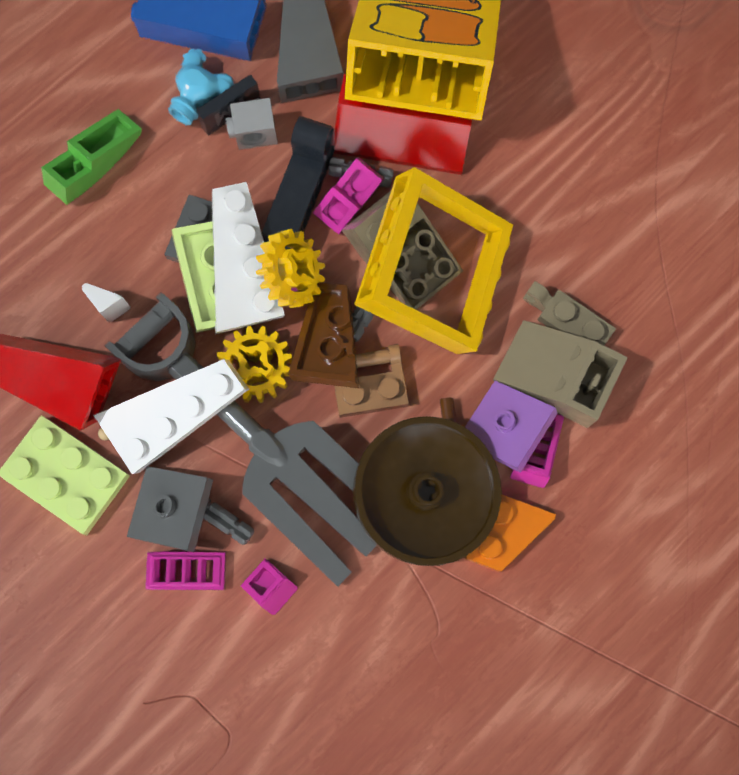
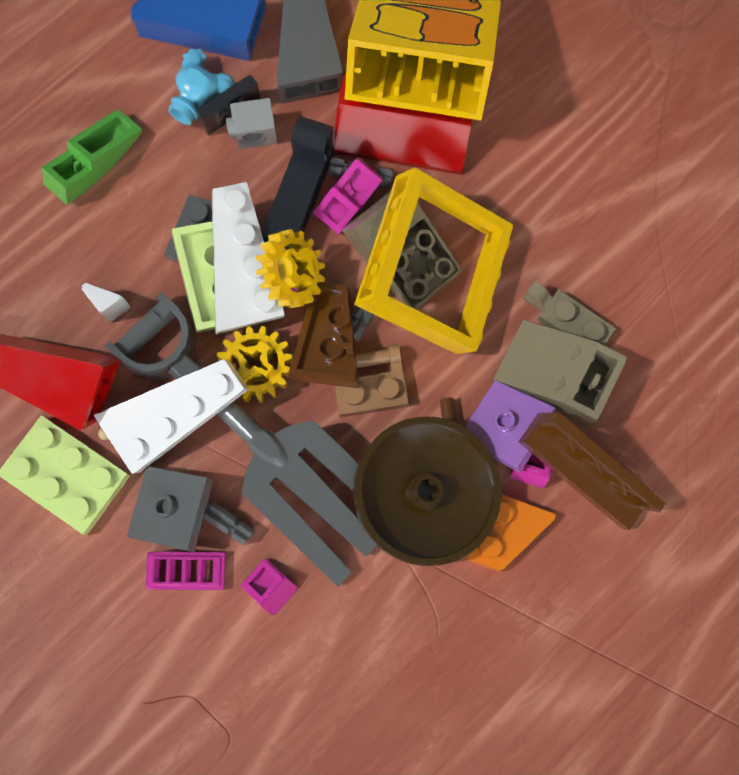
(589, 469): none -> reddish brown fence

